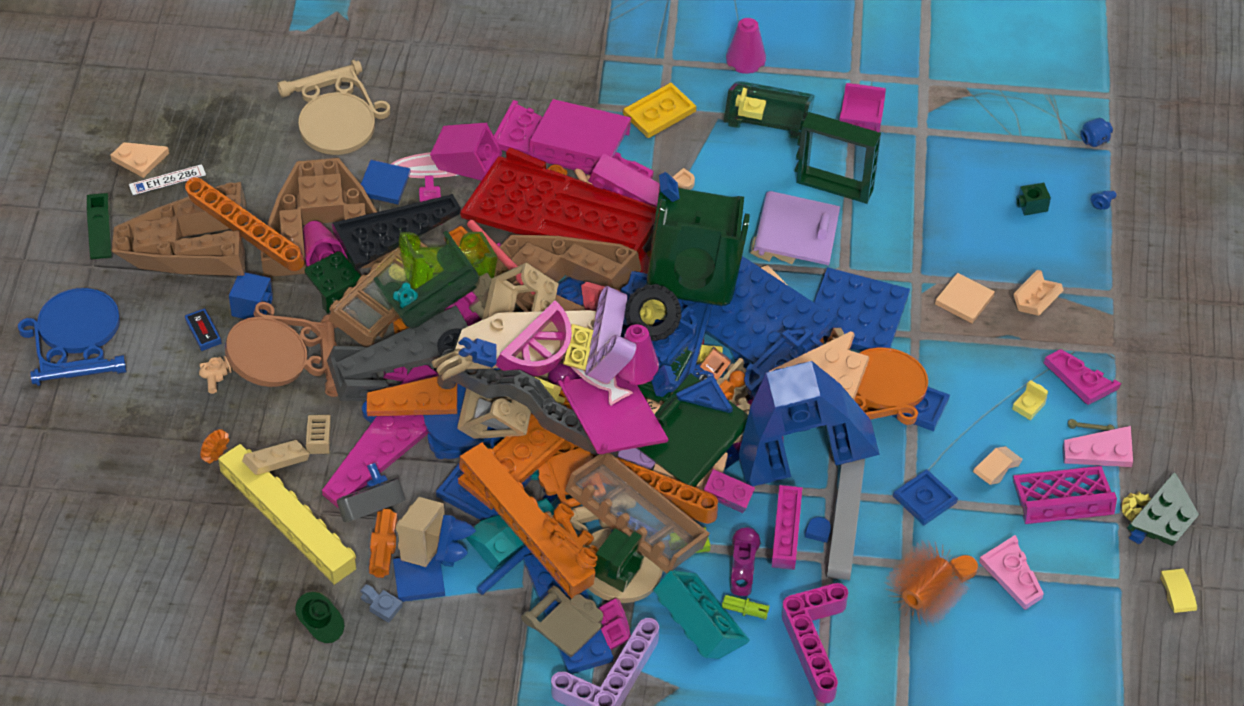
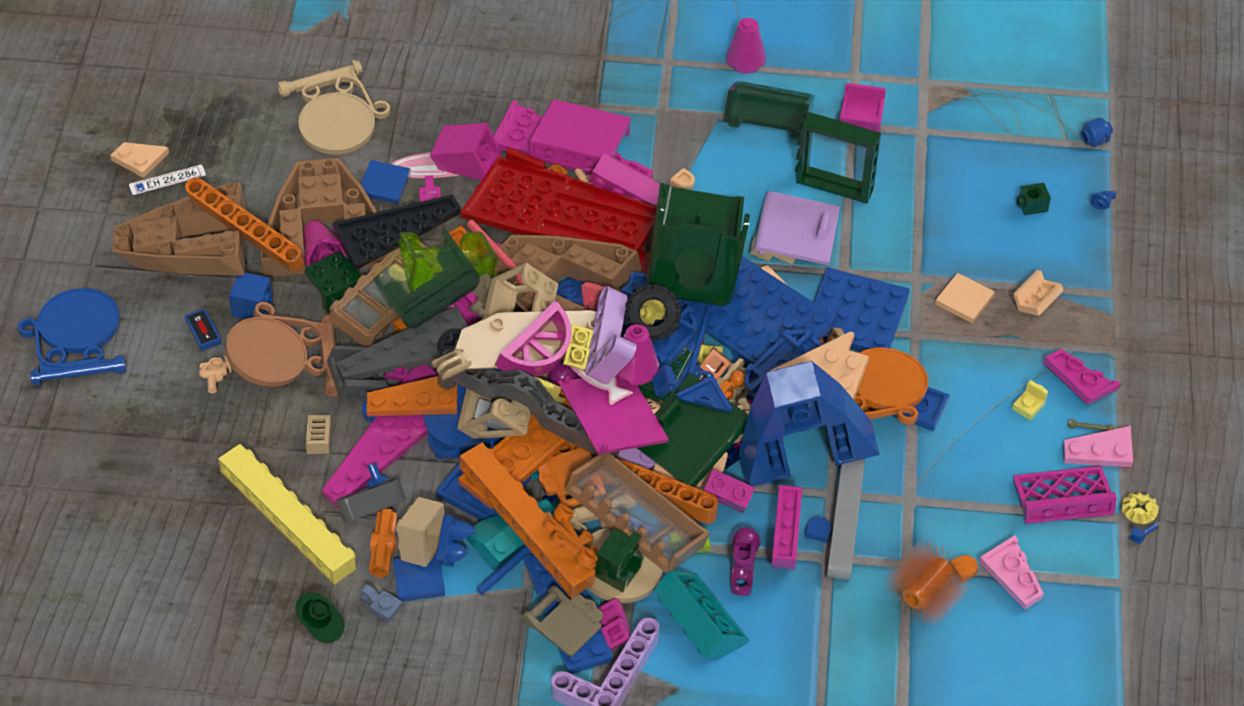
(99, 226): dark green slope -> none
(214, 446): orange gear -> none
(275, 457): tan plate -> none
(399, 295): teal plate -> none
(480, 350): blue plate -> none
(659, 110): yellow plate -> none
(669, 186): blue tile -> none
(745, 606): lime axle -> none
(749, 106): light yellow bracket -> none
(809, 638): dark pink beam -> none
(925, 497): blue tile -> none
(997, 464): light nougat slope -> none
(1167, 513): wing -> none
(1179, 590): light yellow slope -> none

